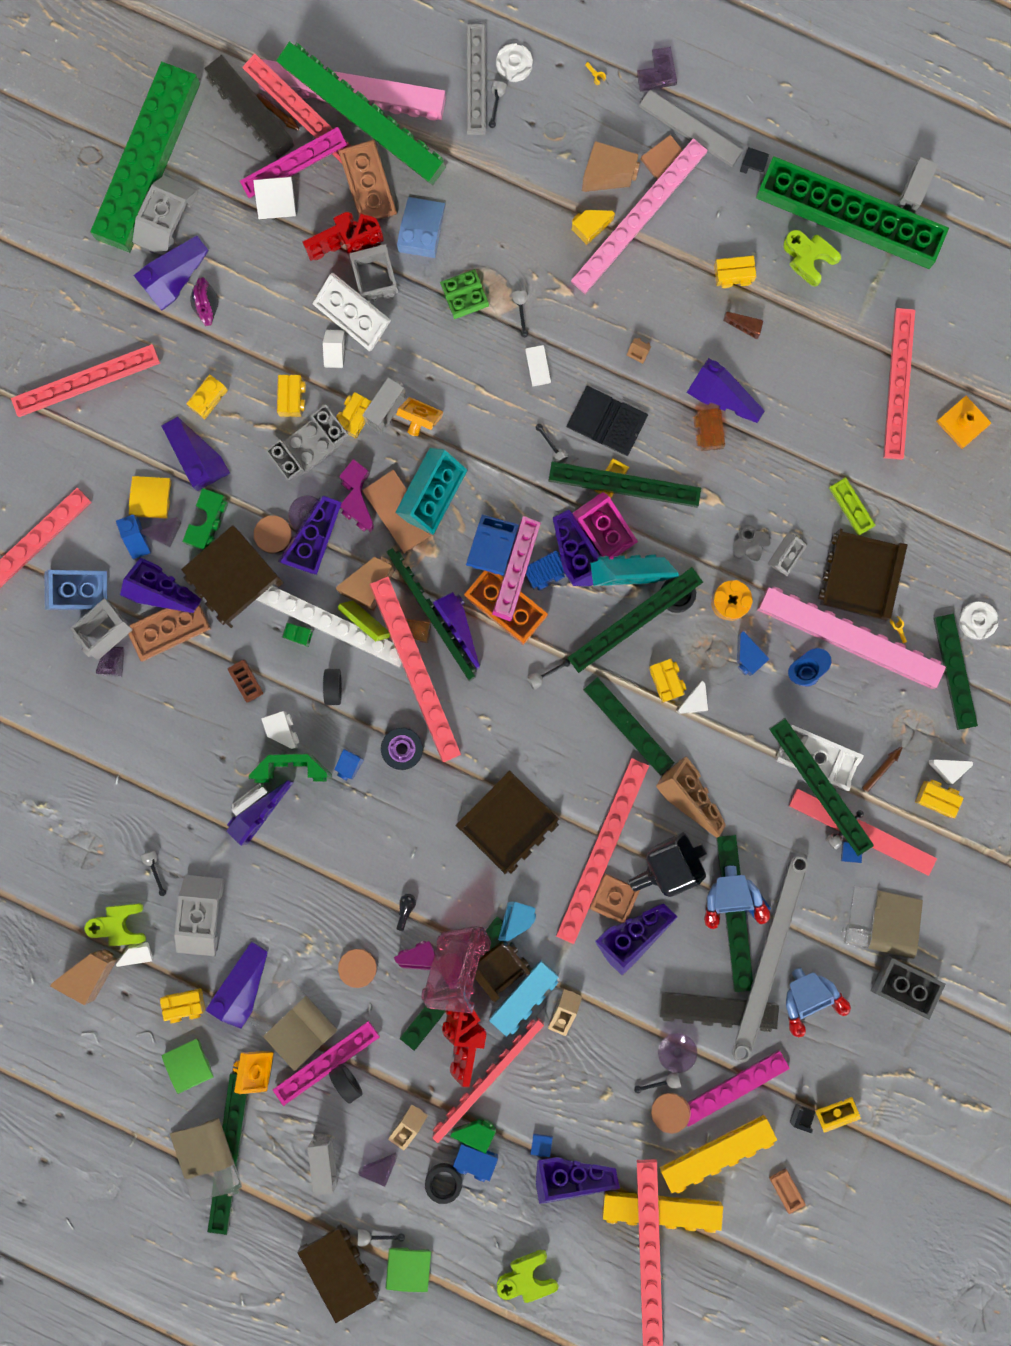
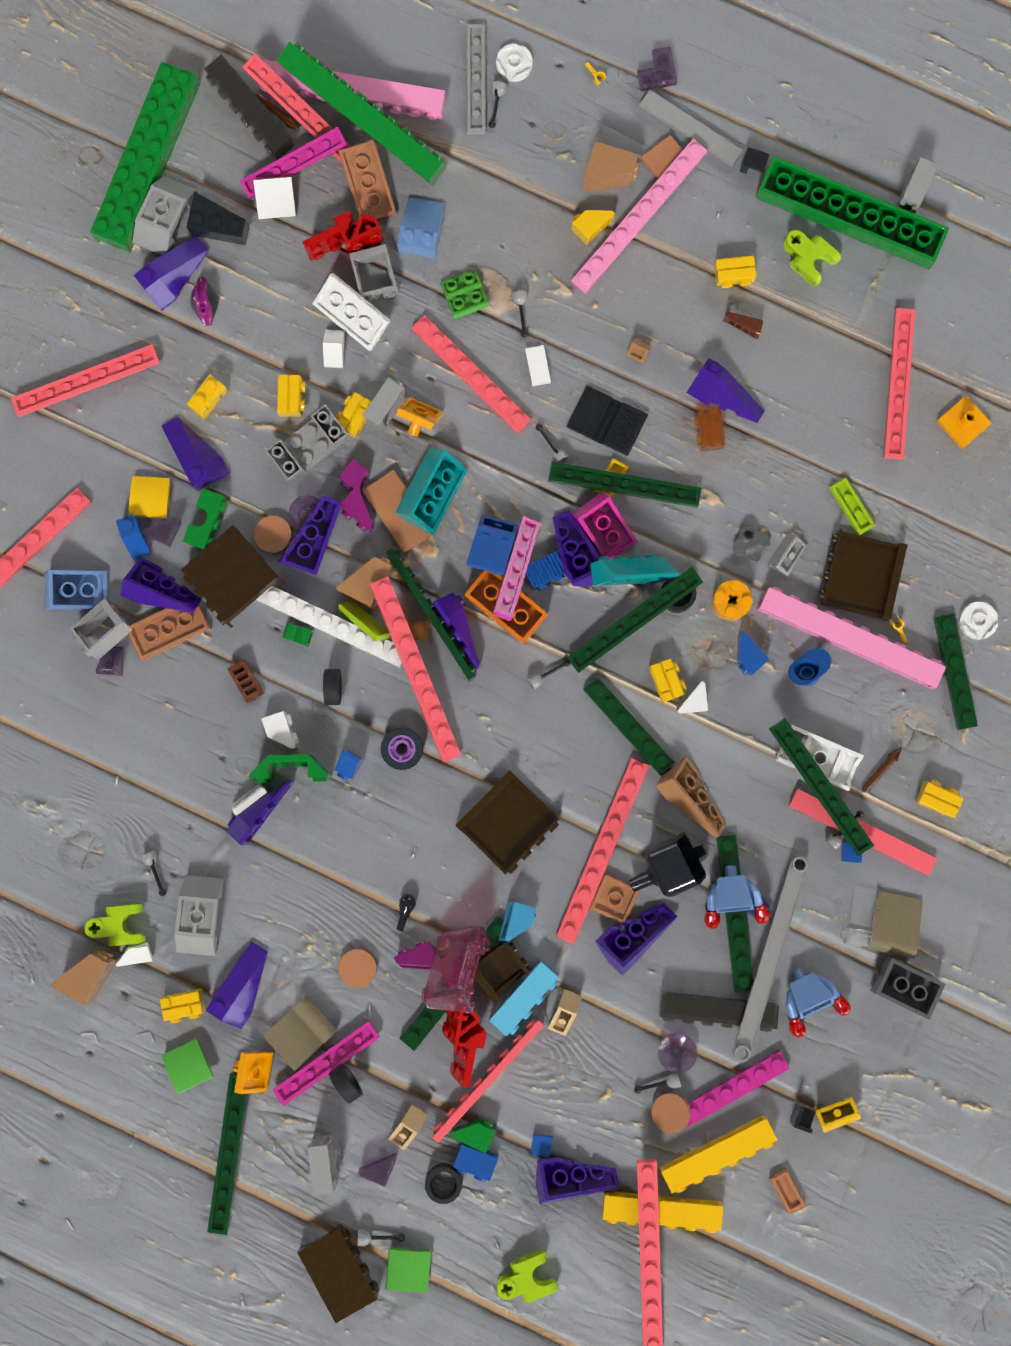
(206, 1160): dark tan door -> none
(215, 222): none -> black wedge
(471, 374): none -> coral plate
(950, 770): white slope -> none

